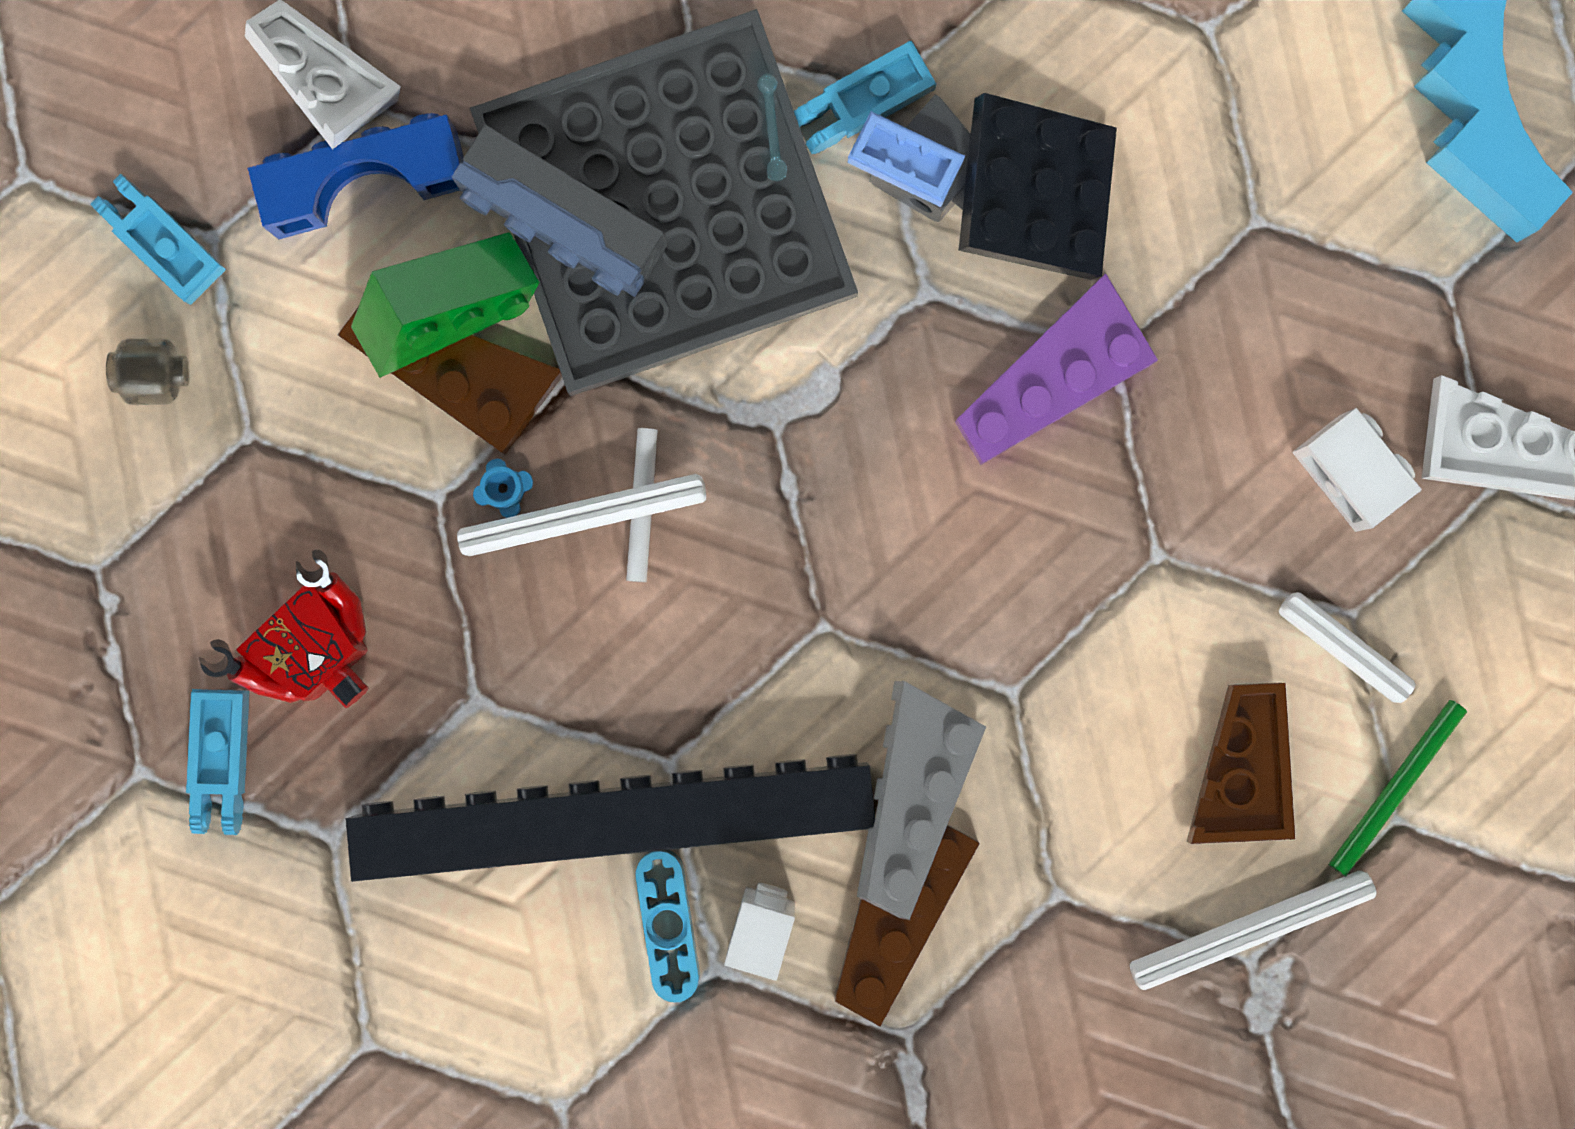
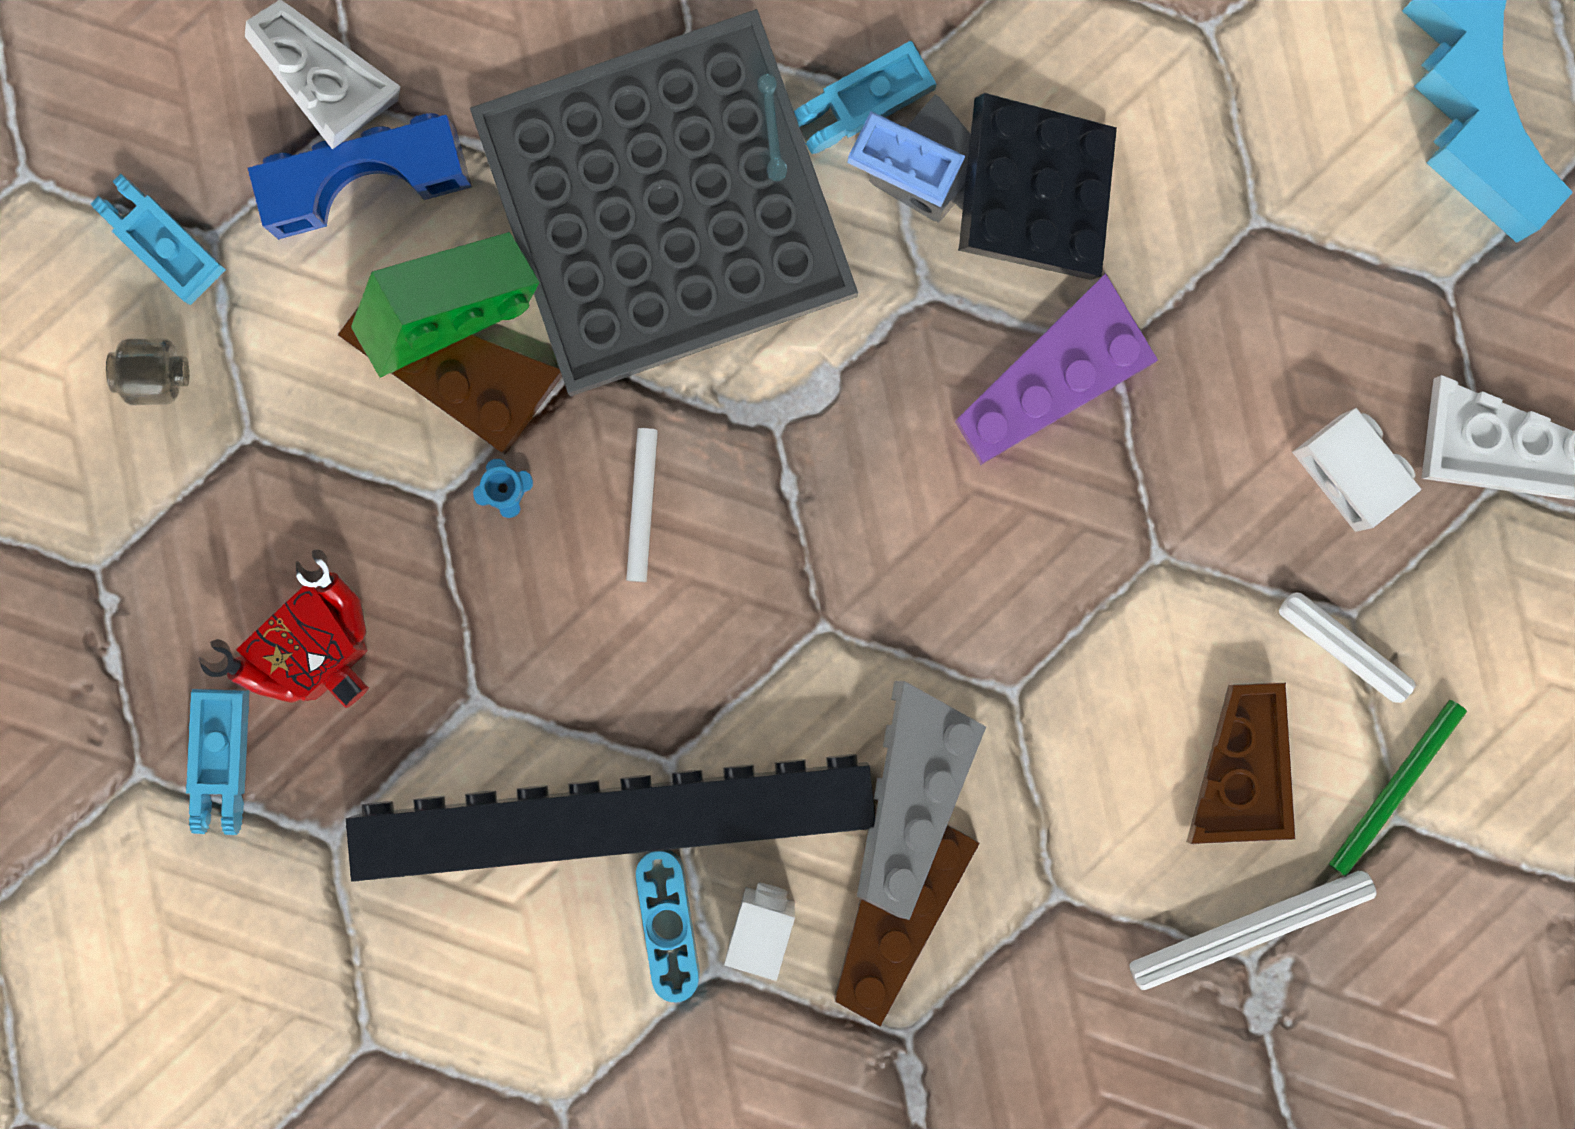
(558, 211): piece -> none
(582, 515): white axle -> none

